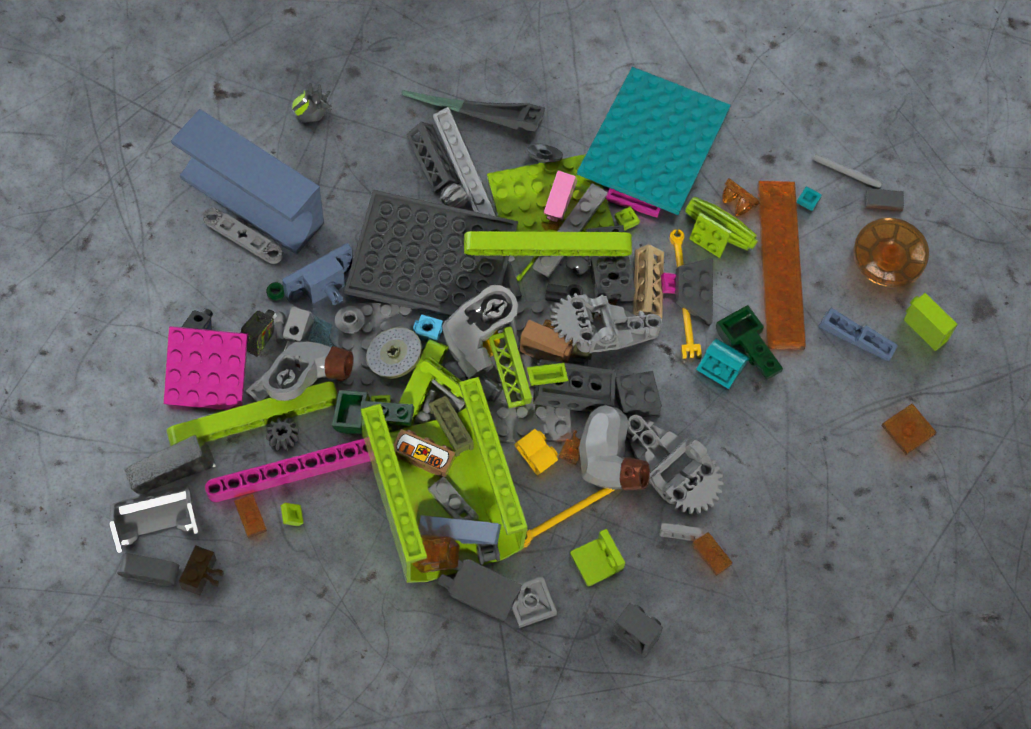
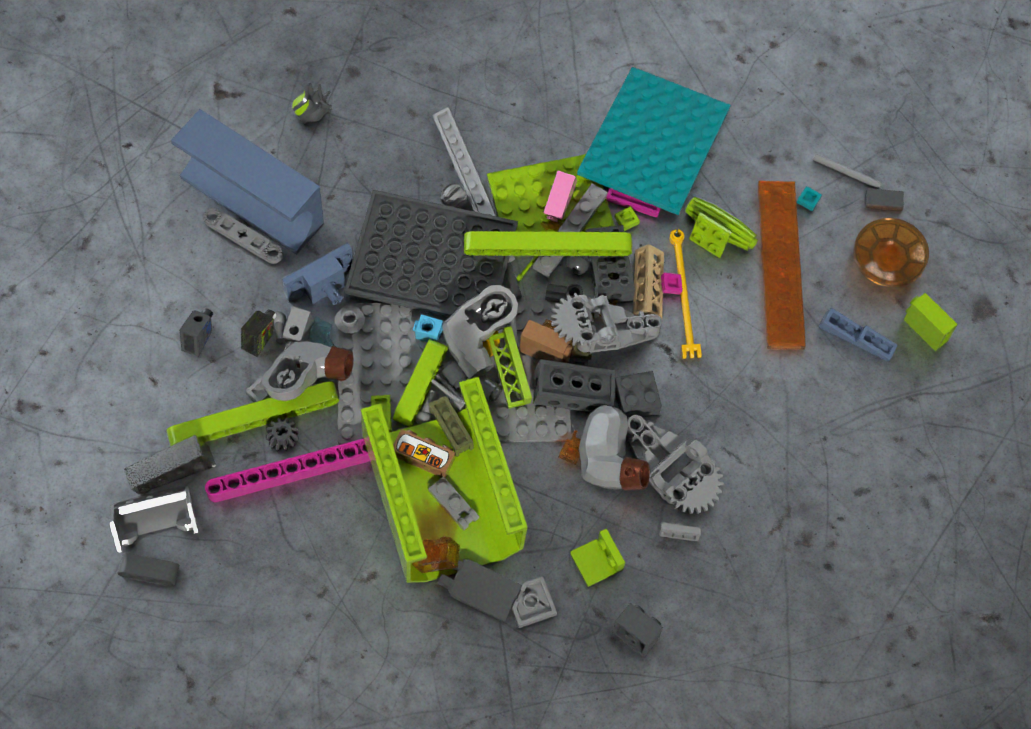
(198, 571): dark brown brick -> none
(205, 368): dark pink plate -> none
(250, 516): clear orange plate -> none
(275, 286): dark green plate -> none
(292, 514): lime plate -> none
(348, 412): dark green plate -> none
(407, 354): piece -> none
(435, 152): dark grey fence -> none
(441, 375): lime plate -> none
(459, 530): sand blue slope -> none
(487, 552): dark grey piece -> none
(506, 114): dark grey plate -> none
(536, 451): yellow brick -> none
(544, 153): dark grey dish -> none
(547, 374): lime tile -> none
(565, 514): yellow hinge -> none
(695, 289): dark grey wing -> none
(712, 553): clear orange plate -> none
(722, 363): teal brick -> none
(744, 330): dark green plate -> none
(746, 200): clear orange tile -> none
(909, 429): clear orange plate -> none

